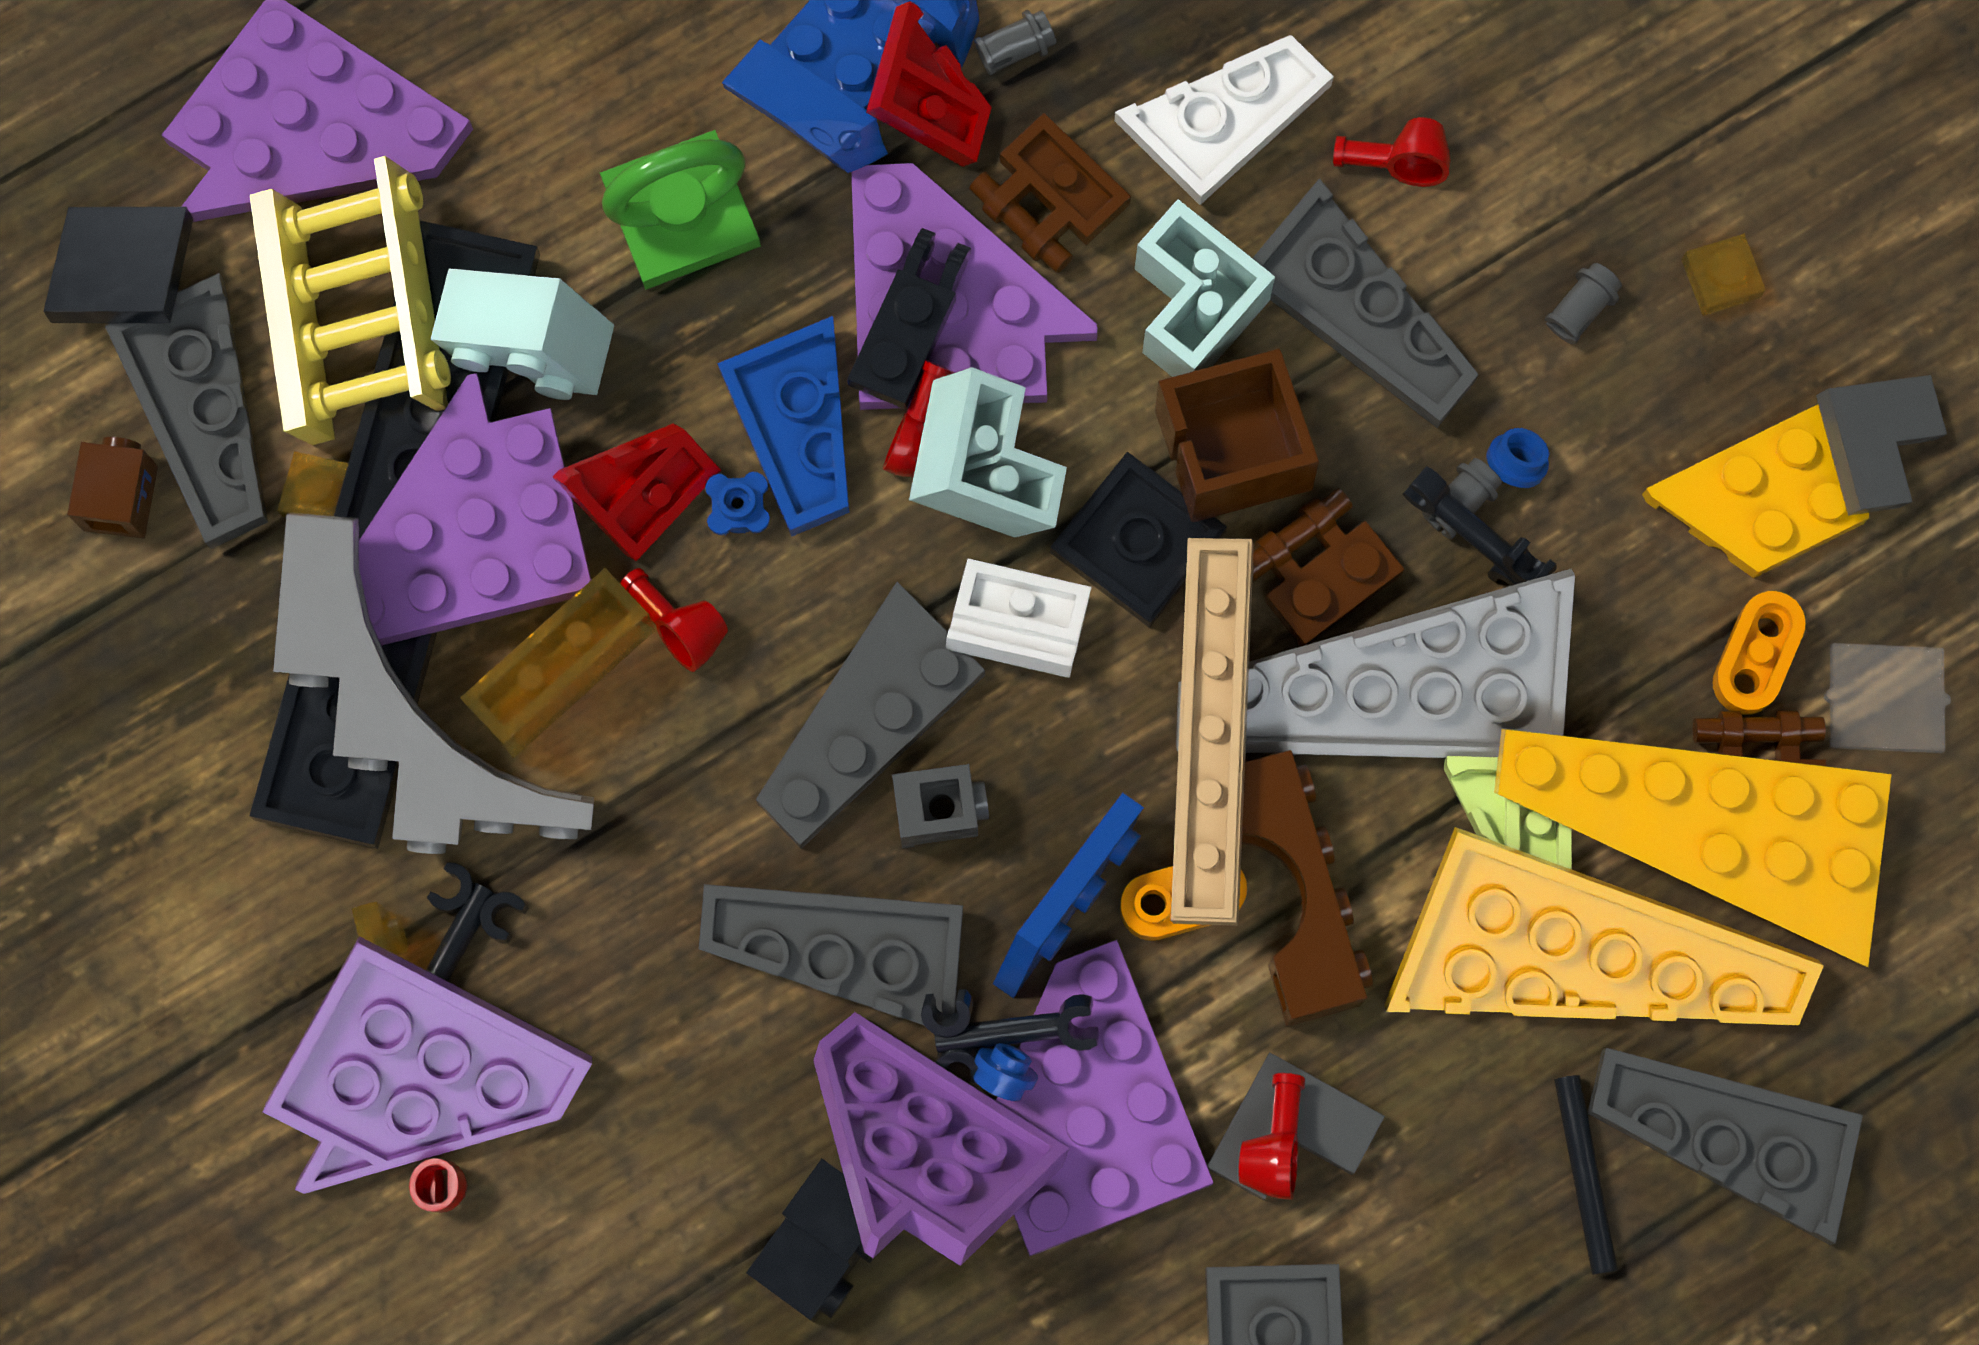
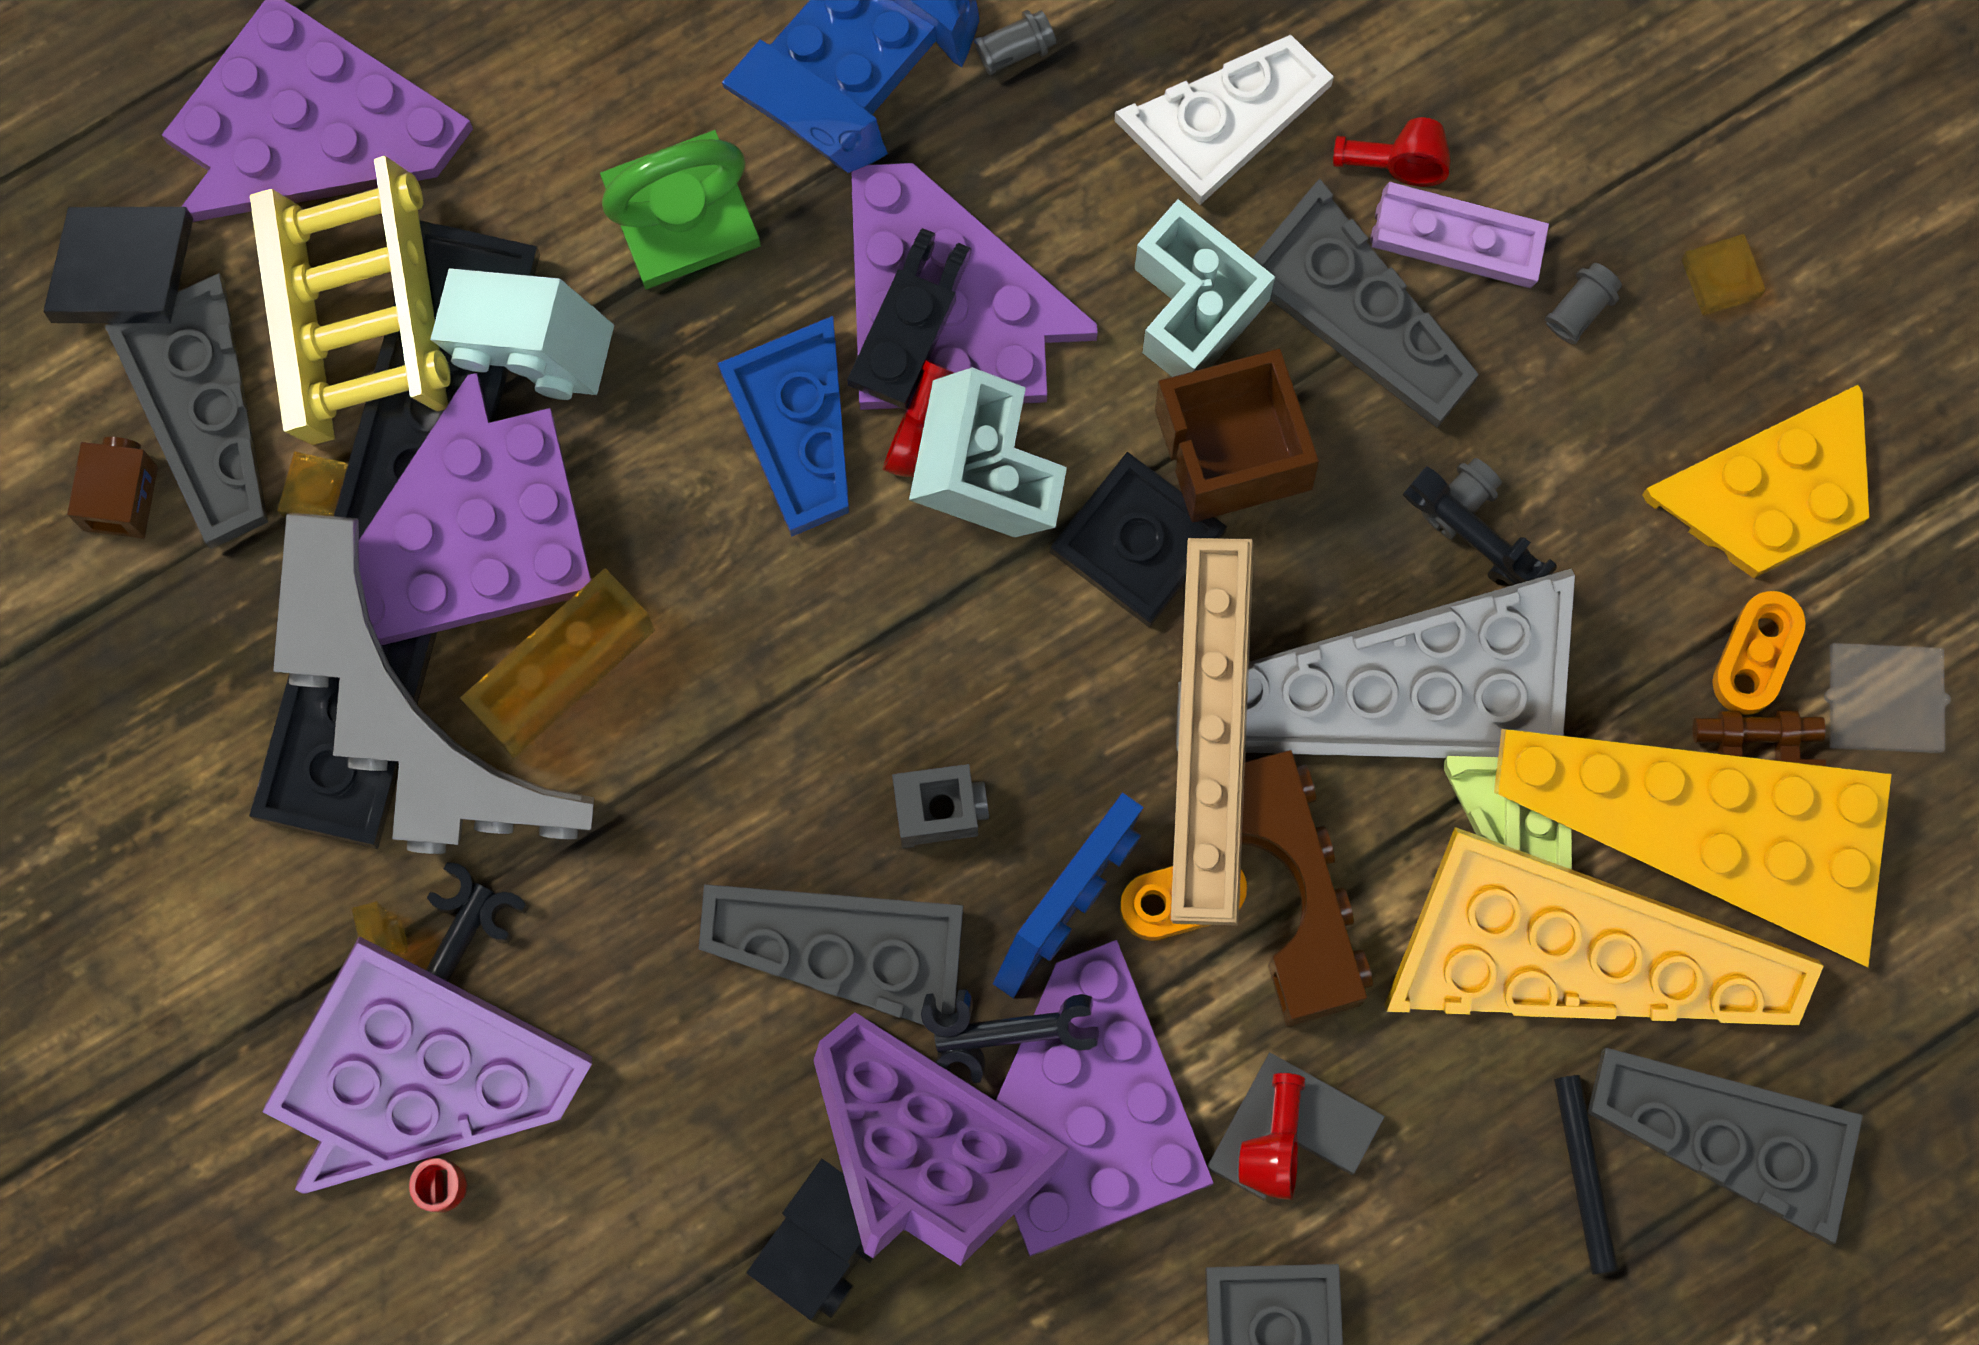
(639, 486): red wing -> none
(689, 631): red bar -> none
(750, 516): blue plate -> none
(871, 713): dark grey wing -> none
(925, 92): red wing -> none
(1004, 1071): blue plate -> none
(1018, 618): white plate -> none
(1063, 180): reddish brown plate -> none
(1334, 582): reddish brown plate -> none
(1459, 235): none -> lavender hinge
(1519, 457): blue plate -> none
(1864, 435): dark grey tile -> none

